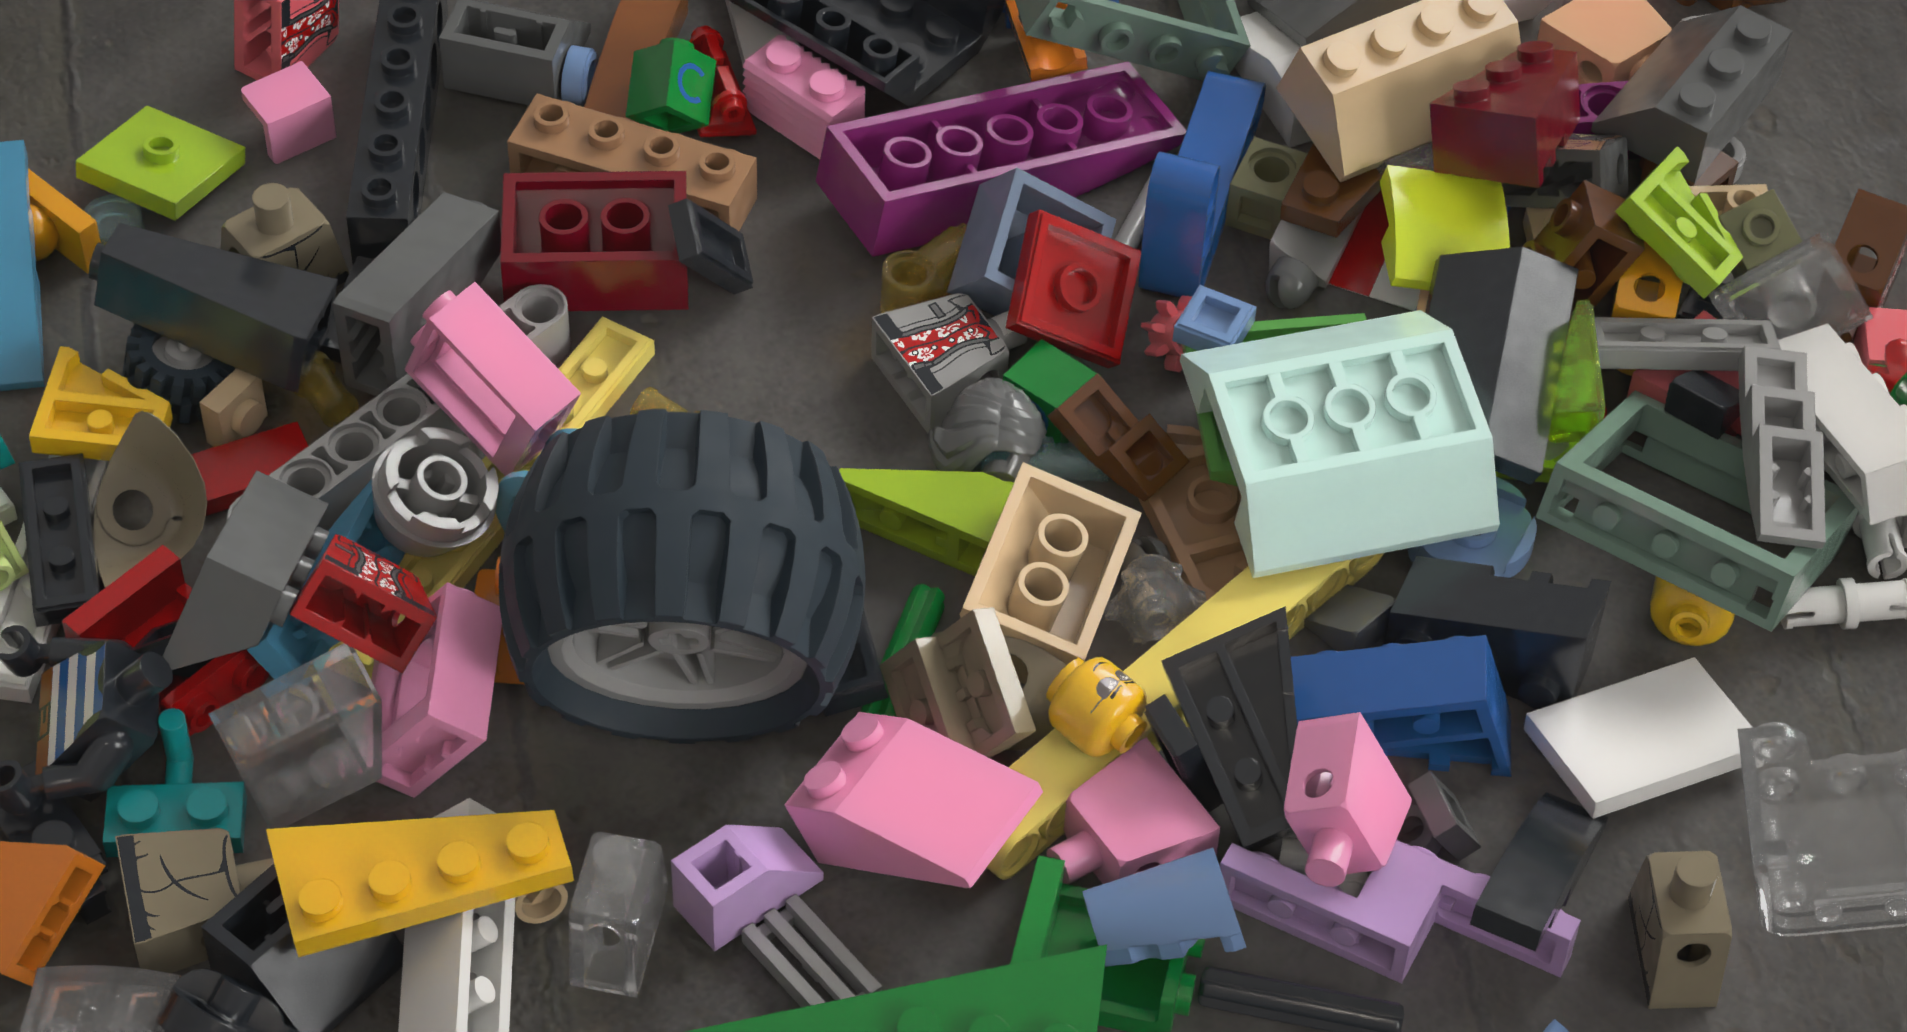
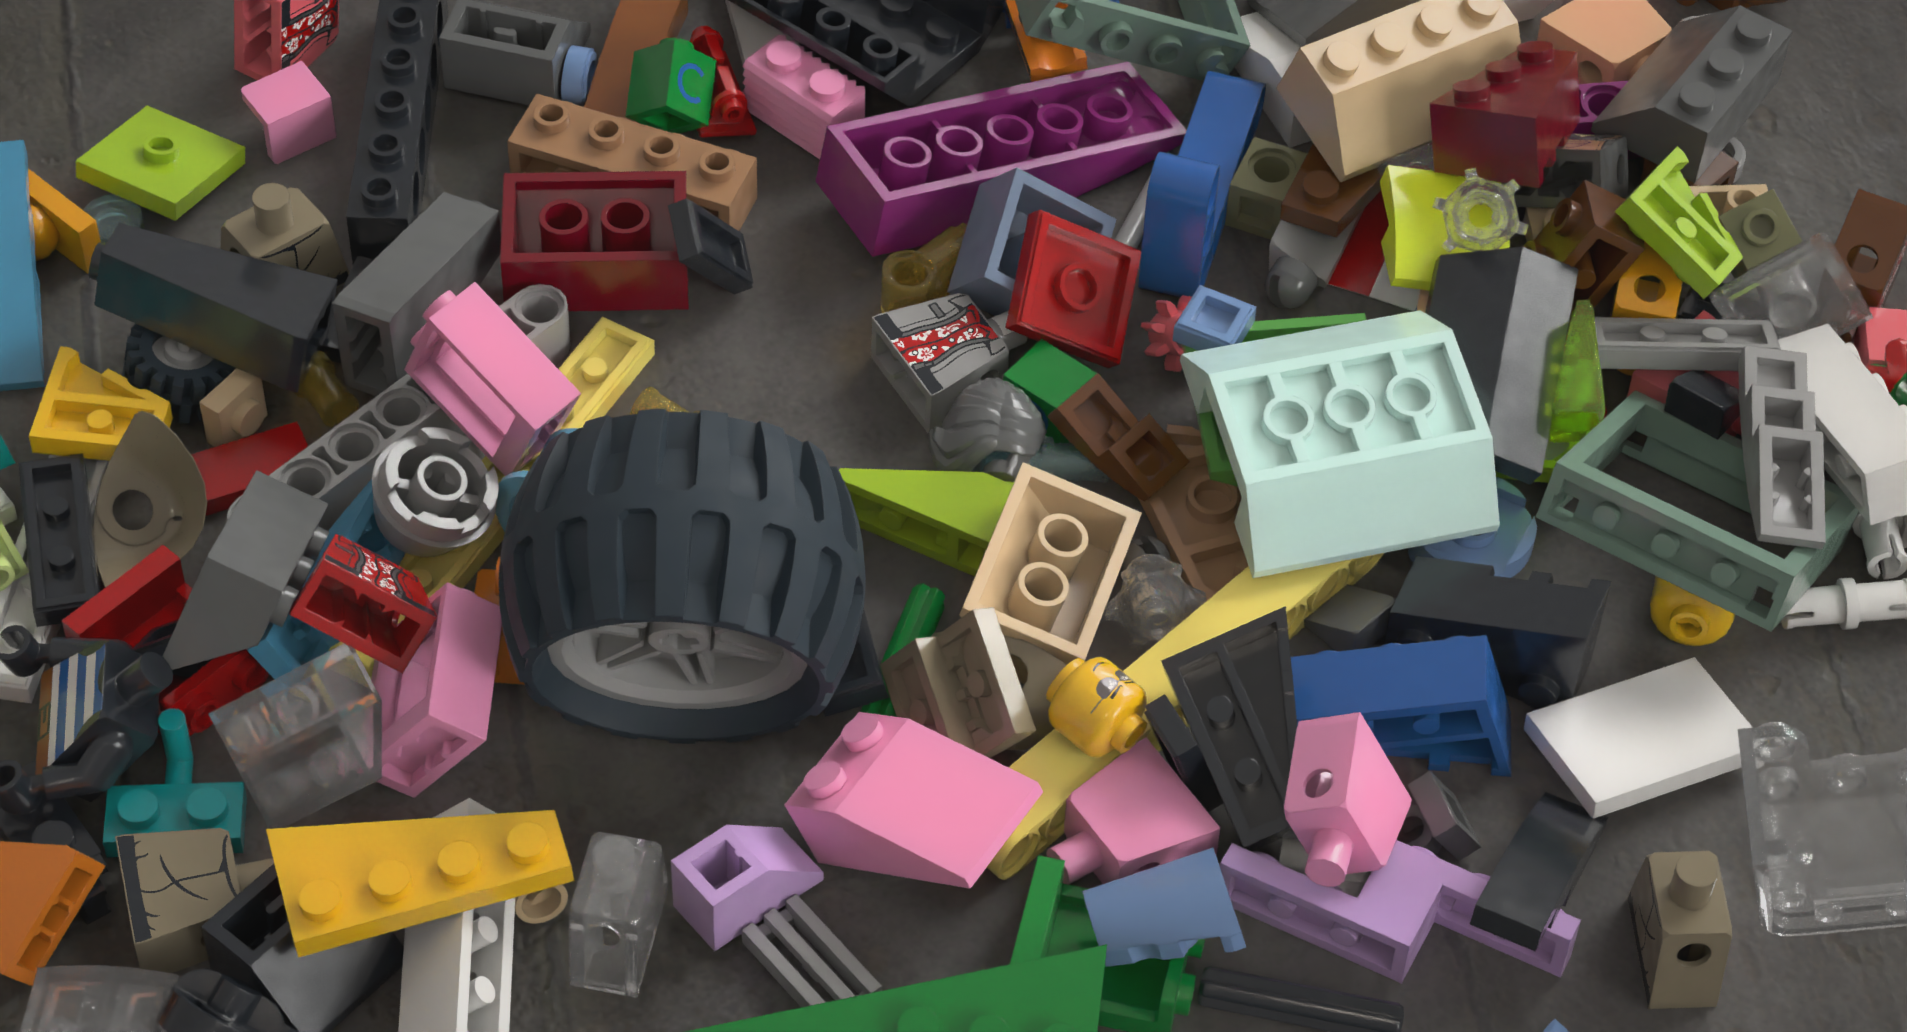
(1480, 191): none -> clear rock

